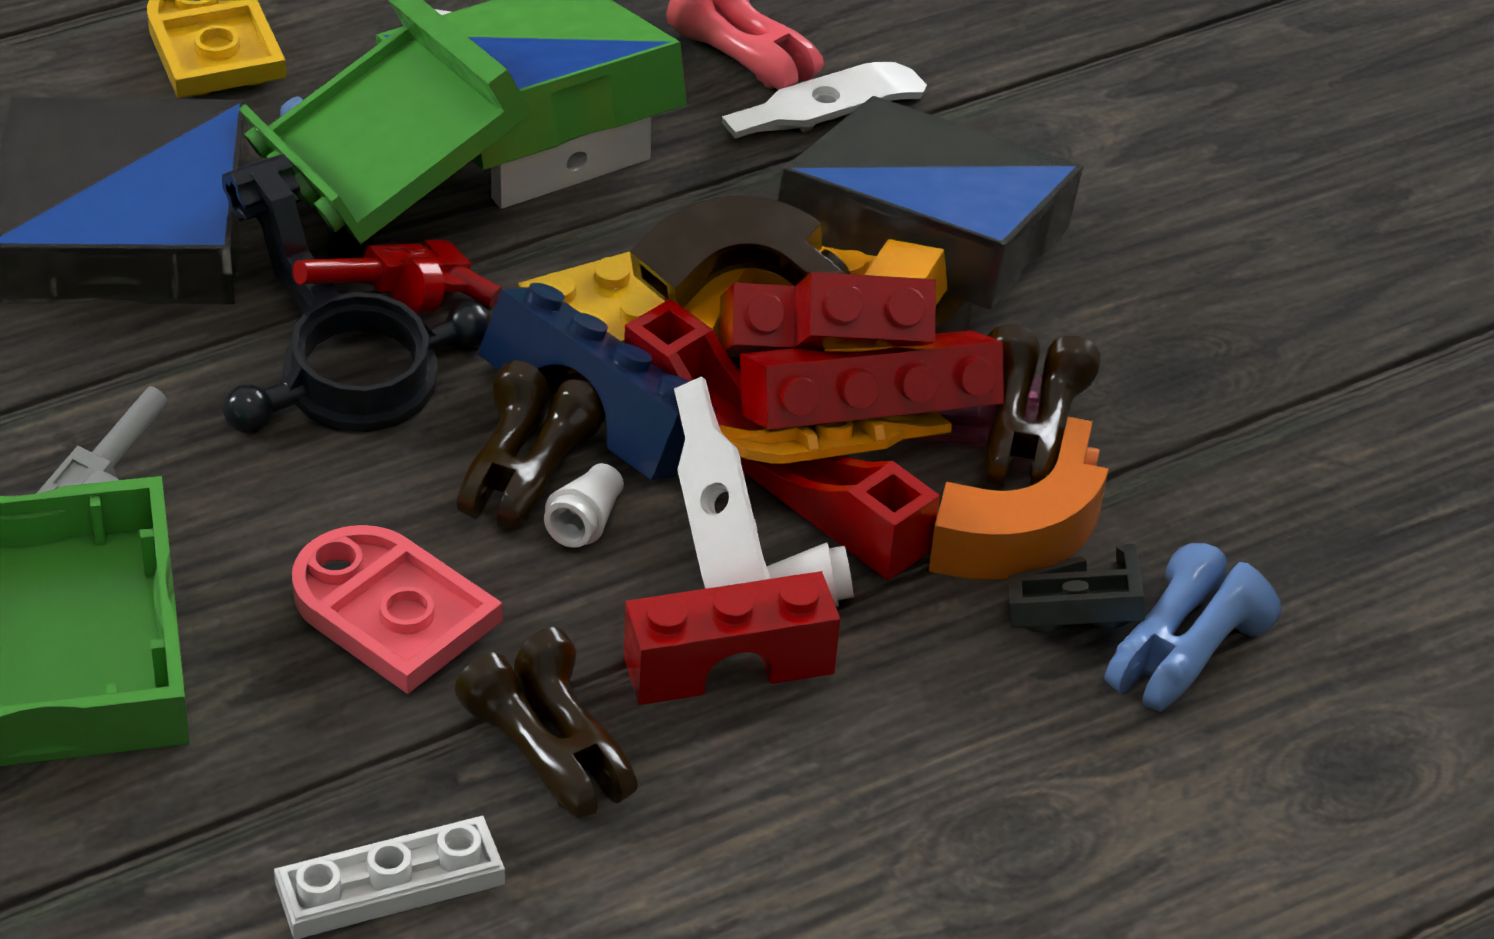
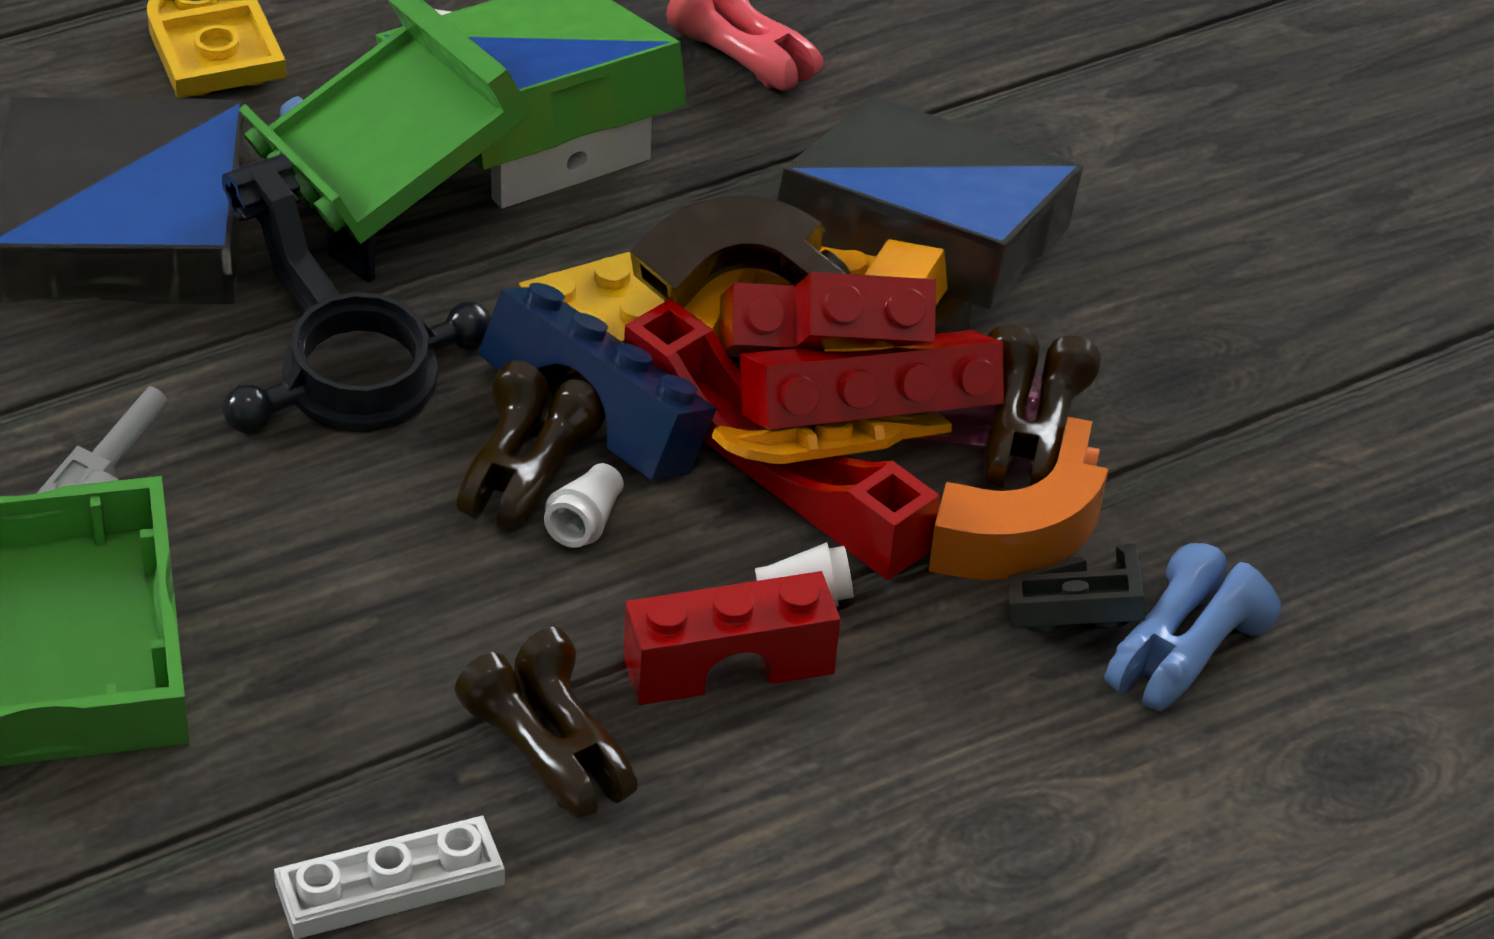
(392, 604): coral plate -> none
(408, 271): red piece -> none
(708, 466): white piece -> none
(826, 98): white piece -> none

